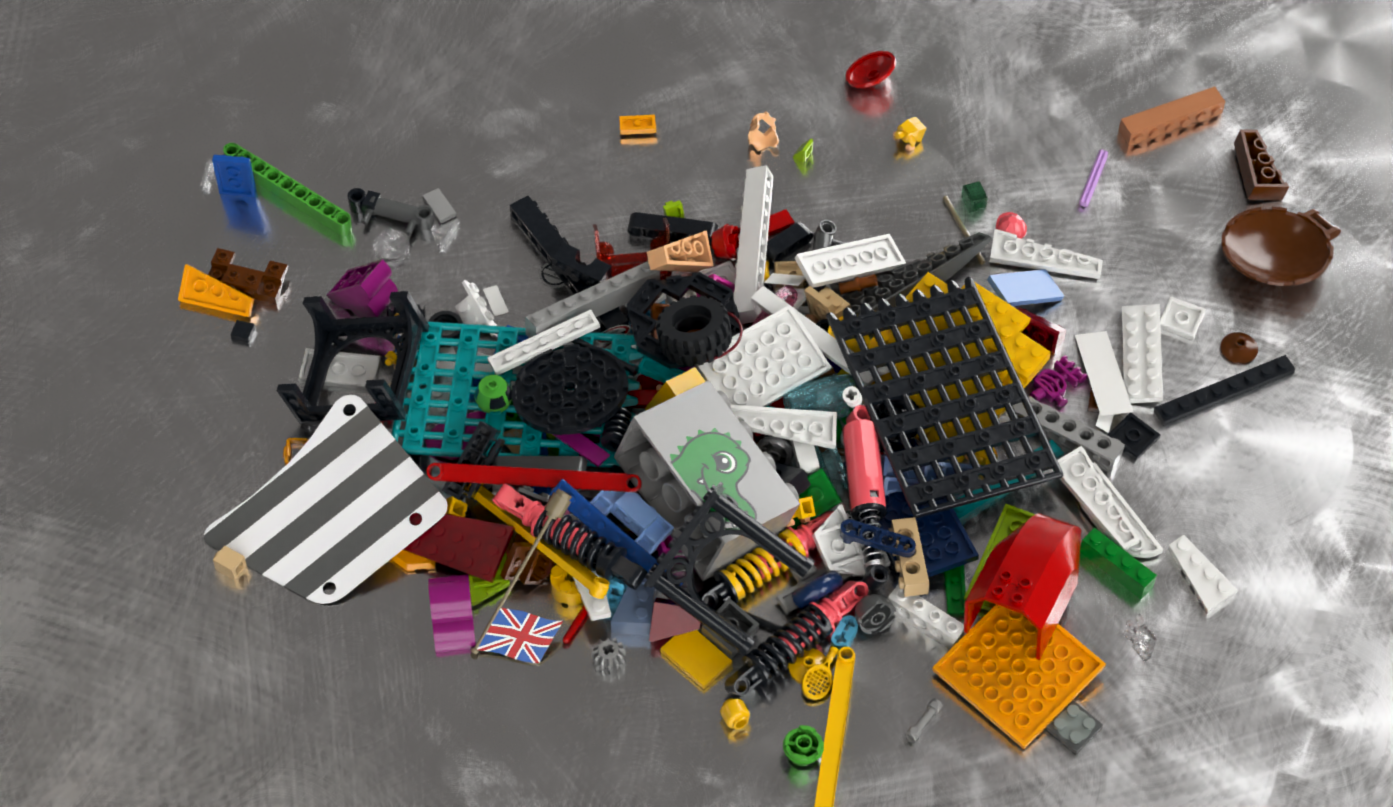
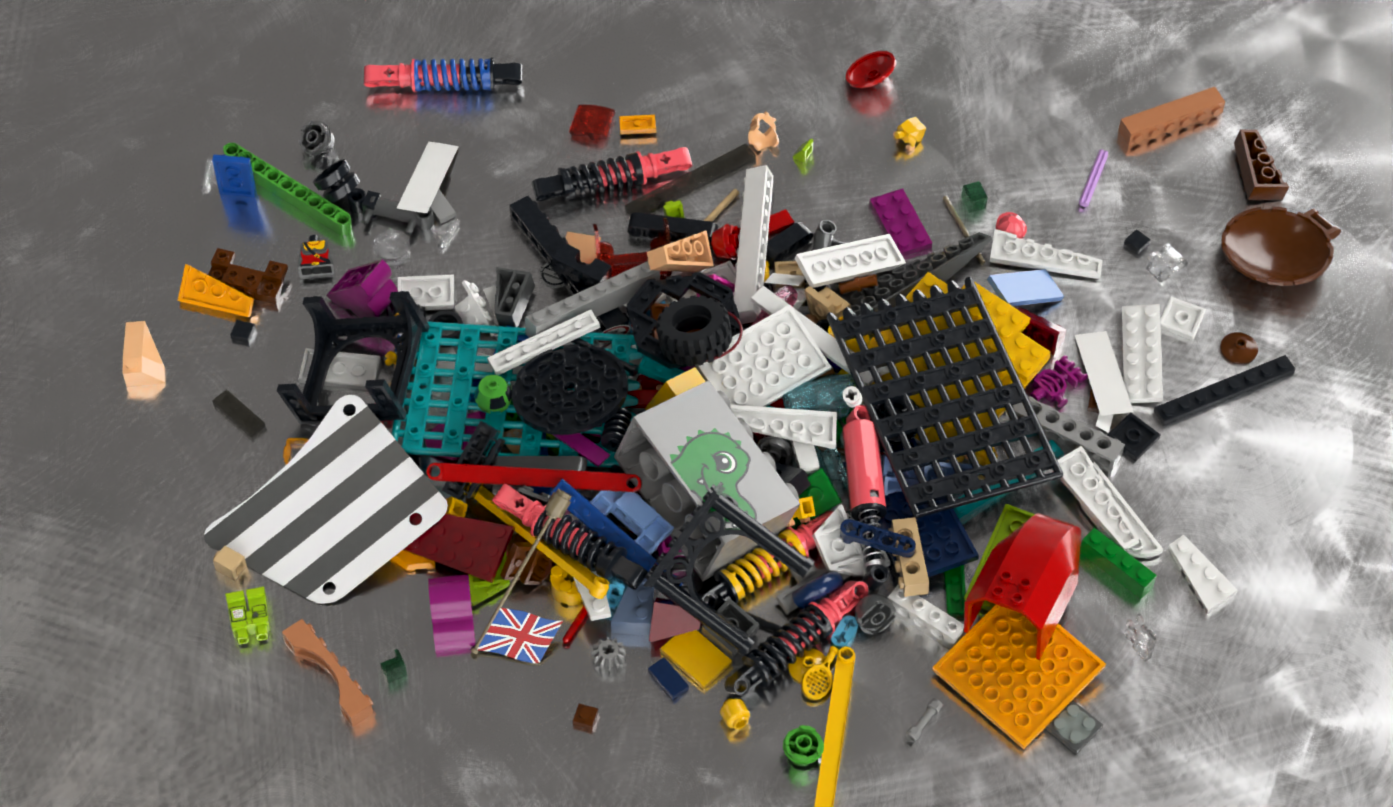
(140, 357): none -> light nougat wedge
(238, 413): none -> clear smoke tile
(249, 622): none -> lime hips
(304, 643): none -> nougat arch
(315, 258): none -> torso
(316, 138): none -> flat silver cone
(336, 181): none -> black wheel
(394, 668): none -> clear green panel
(424, 76): none -> piece
(427, 177): none -> white sticker
(432, 291): none -> white plate
(512, 295): none -> dark grey wedge
(585, 244): none -> light nougat sticker
(585, 716): none -> reddish brown plate
(592, 121): none -> clear red slope
(610, 173): none -> black piece
(668, 678): none -> dark blue tile
(692, 180): none -> clear smoke tile
(712, 216): none -> tan bar
(901, 222): none -> magenta plate
(1137, 241): none -> black tile
(1165, 262): none -> clear cylinder

